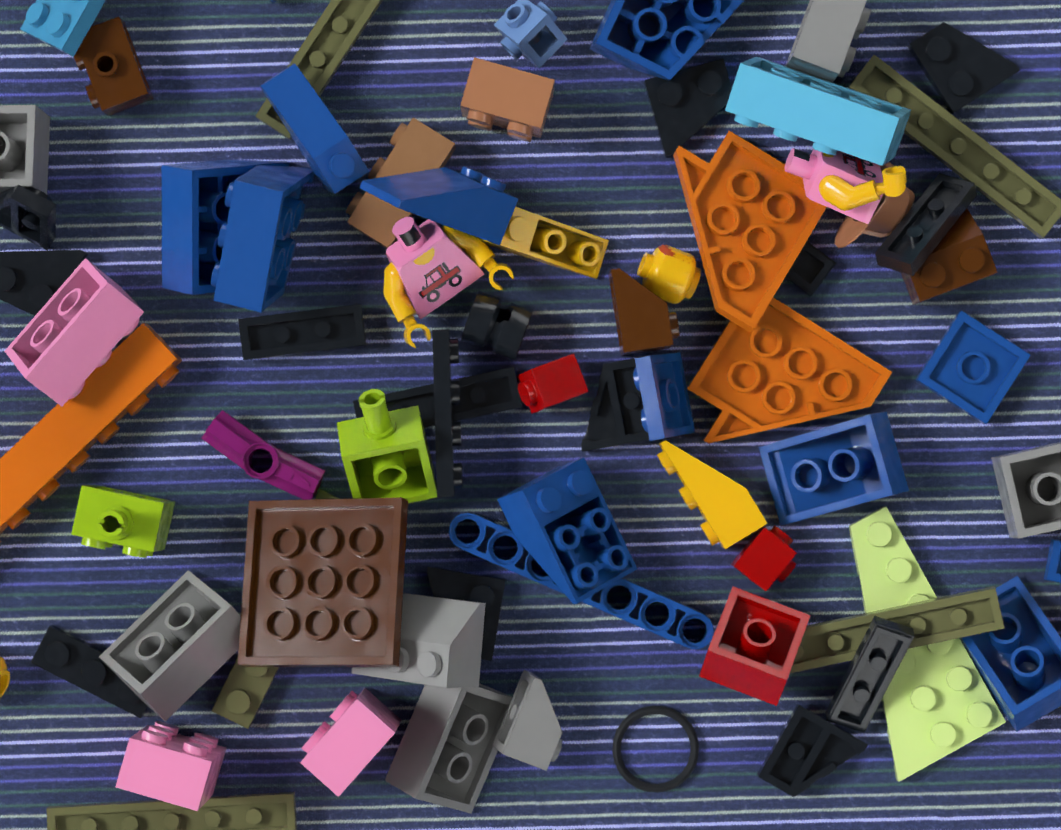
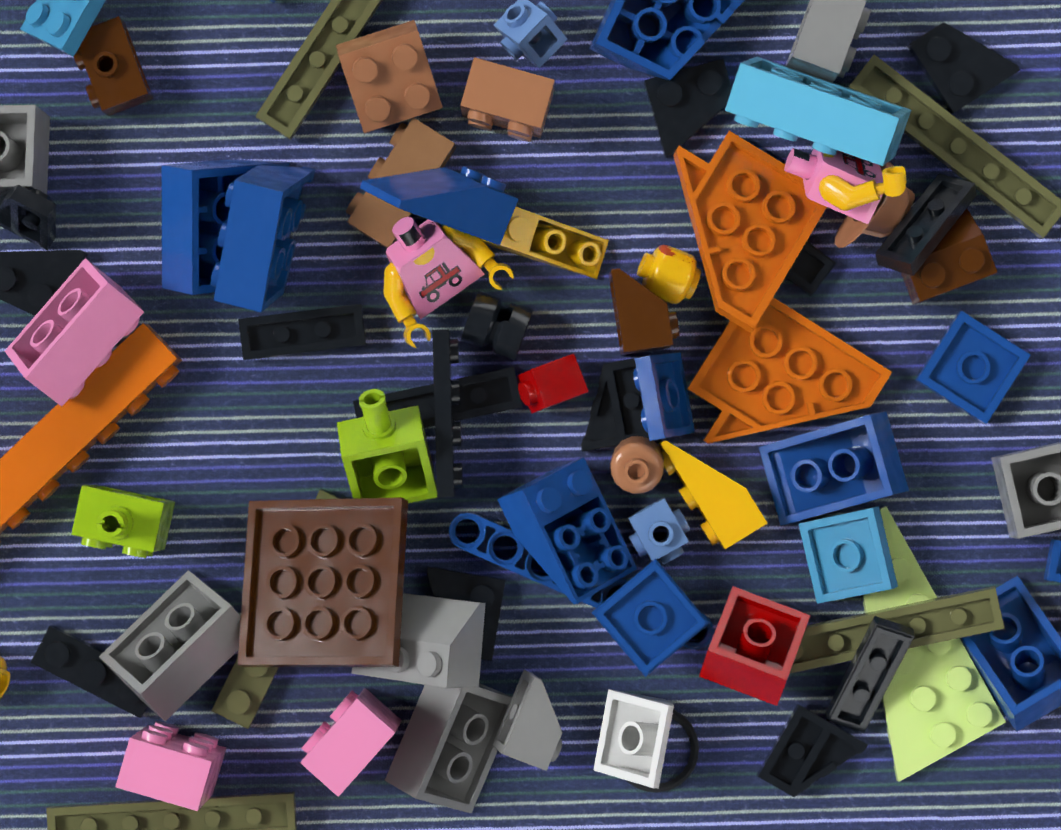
(240, 444): magenta piece -> none
(314, 130): blue slope -> none
(389, 76): none -> nougat brick
(634, 737): none -> white slope
(637, 464): none -> nougat head
(647, 520): none -> medium blue brick
(650, 617): none -> blue plate
(766, 557): red brick -> none
(848, 555): none -> dark azure plate

